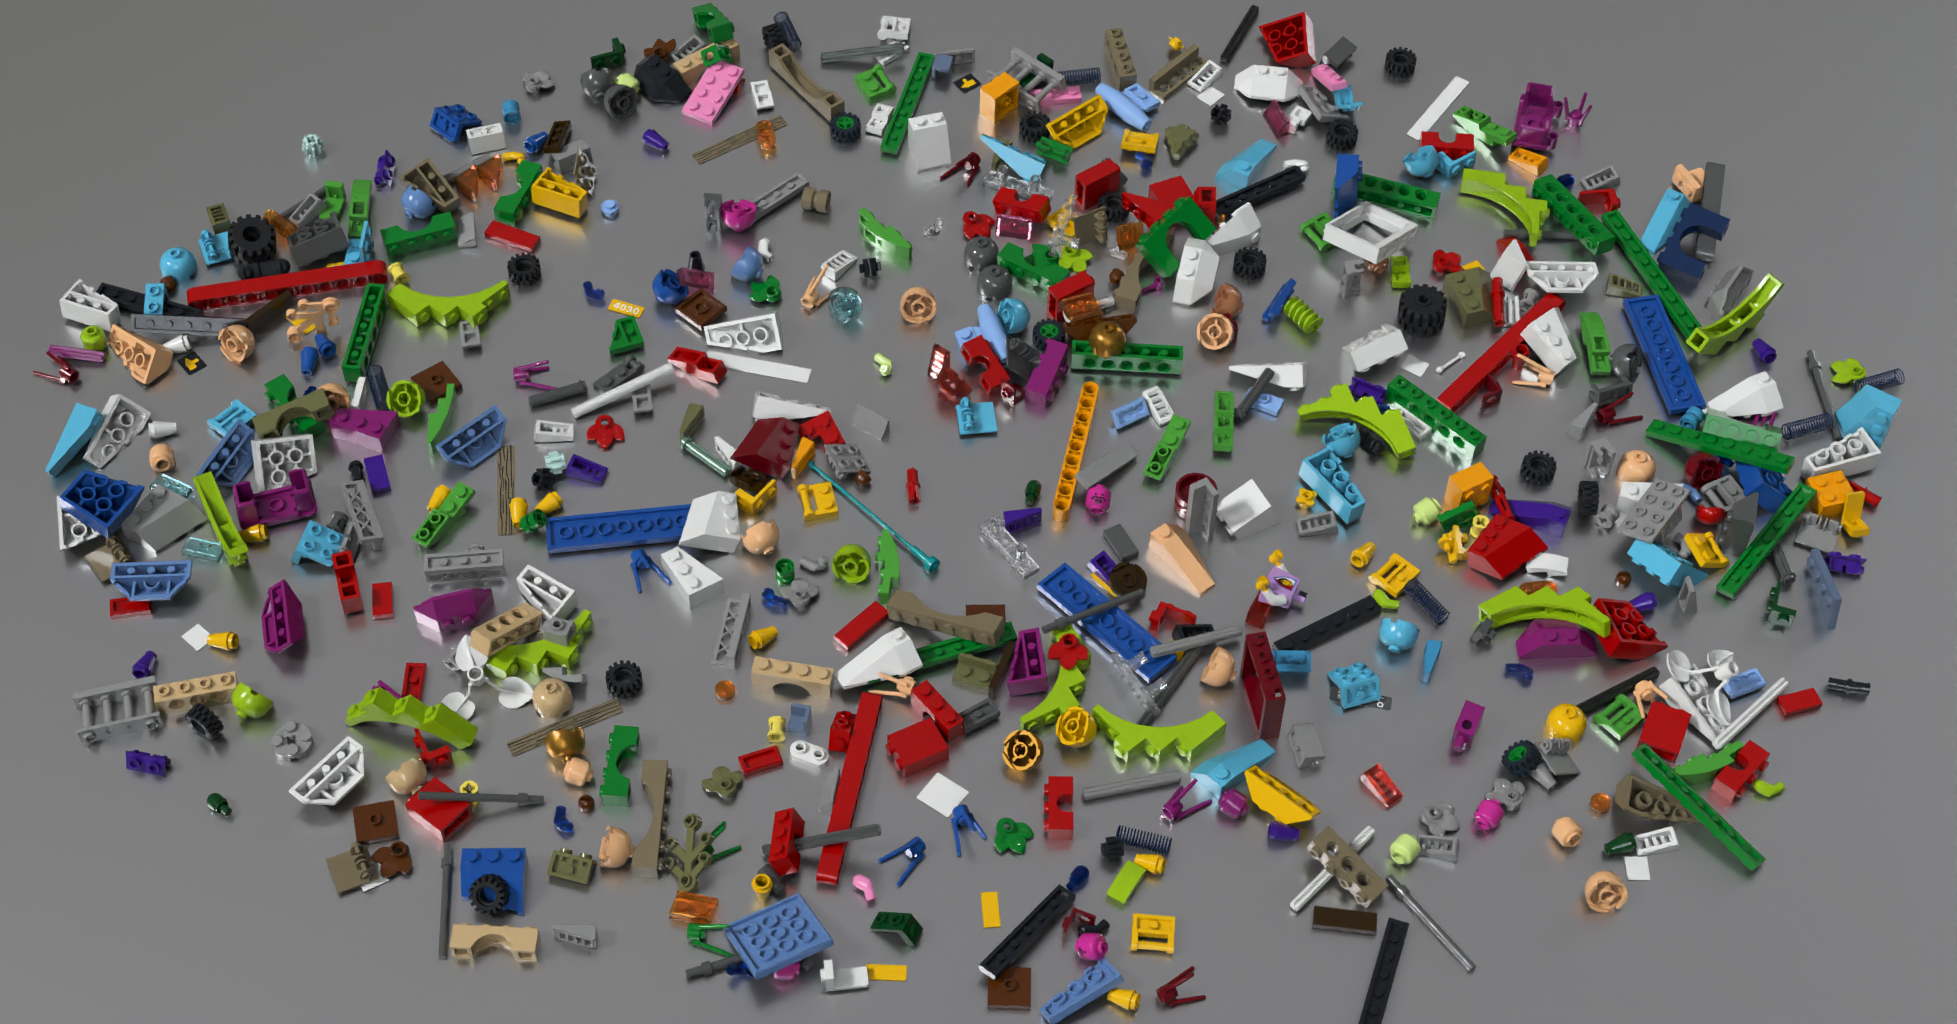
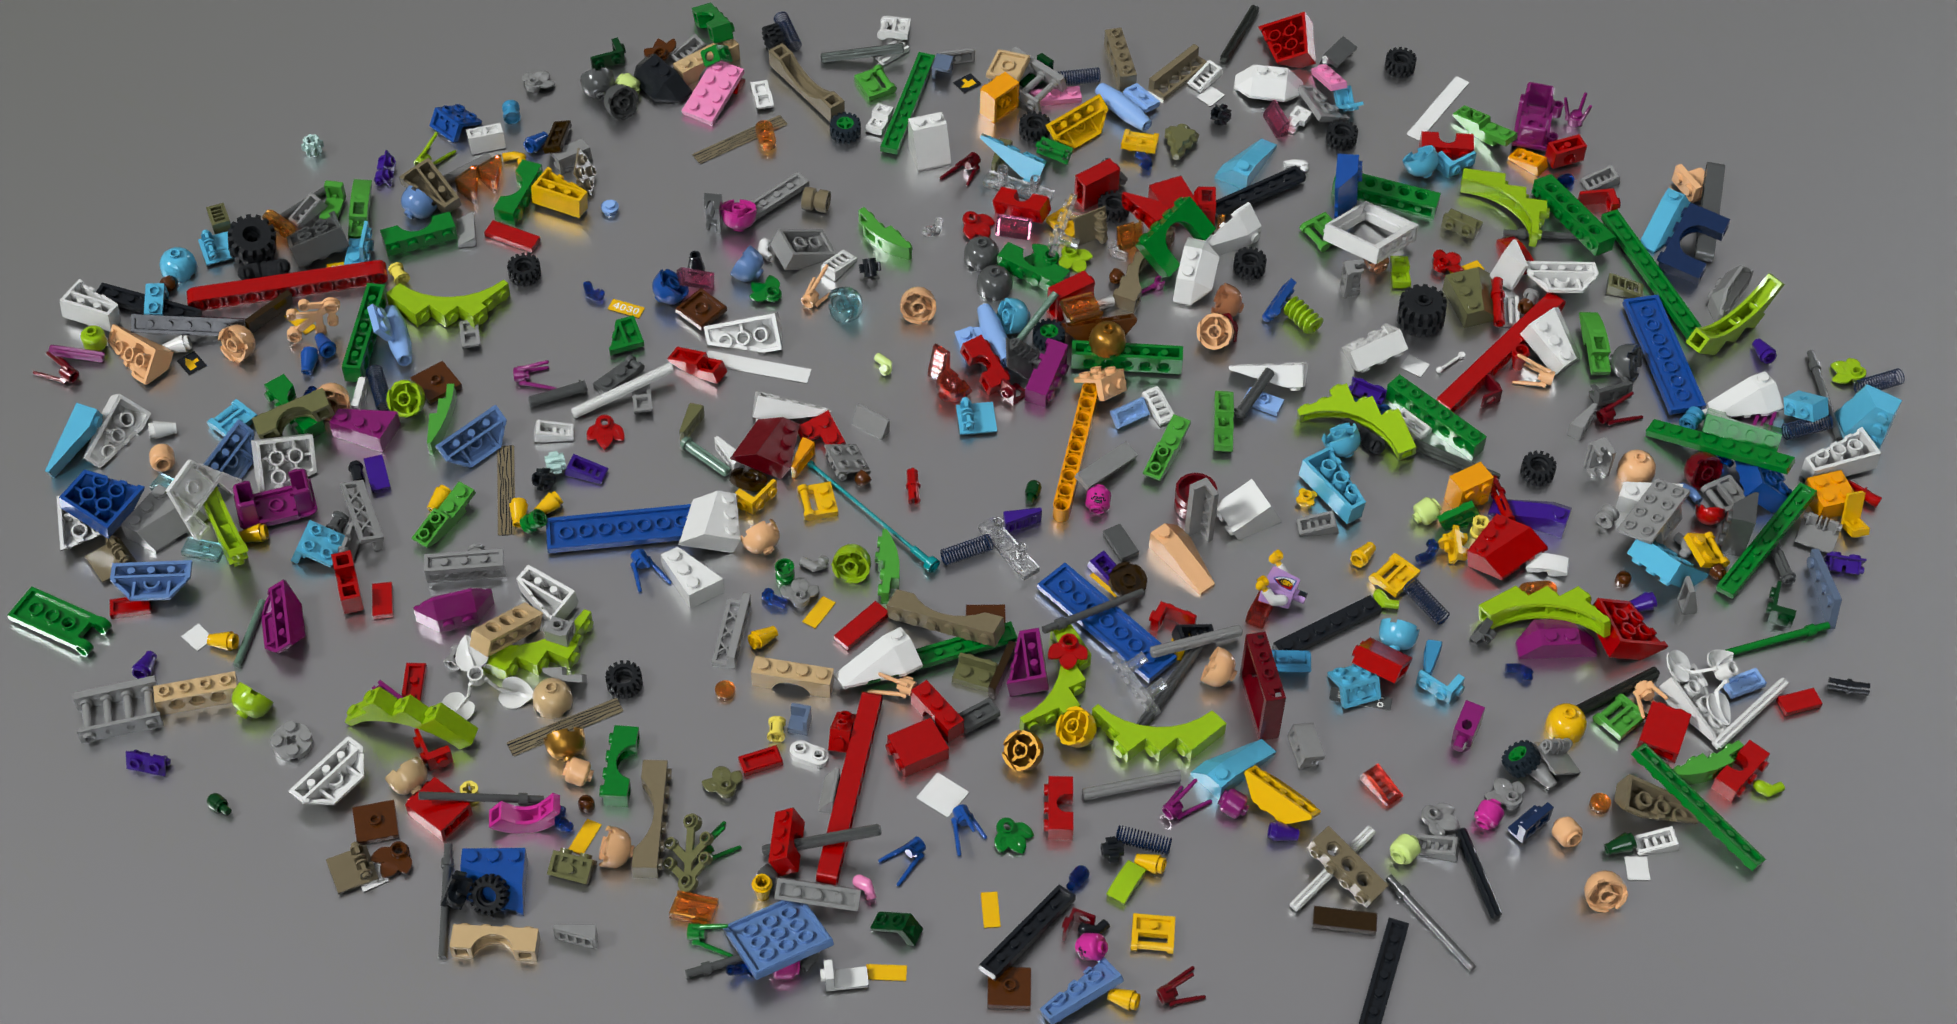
(51, 615): none -> green hinge
(191, 490): none -> white wing
(204, 721): black tyre -> none
(249, 634): none -> sand green bar
(391, 326): none -> light blue plate
(423, 155): none -> lime plant
(457, 890): none -> black hips
(525, 819): none -> dark pink arch
(585, 836): none -> yellow sticker
(655, 140): dark purple cone -> none
(801, 247): none -> light grey slope
(817, 894): none -> light grey fence
(819, 612): none -> yellow sticker
(968, 544): none -> dark blue piece
(1008, 62): none -> tan tile
(1037, 316): none -> sand green bar
(1108, 381): none -> light nougat bracket
(1176, 43): yellow plate -> none
(1381, 660): none -> red brick
(1429, 554): none -> clear blue arm
(1440, 690): none -> medium azure bracket
(1446, 457): none -> pearl dark grey axle
(1461, 224): none -> olive bracket
(1478, 873): none -> black axle
(1527, 305): none -> reddish brown hinge
(1530, 821): none -> dark blue bracket
(1565, 151): none -> red brick
(1588, 497): black tyre -> none
(1717, 572): none -> reddish brown hinge
(1806, 406): none -> medium azure brick
(1808, 630): none -> green bar

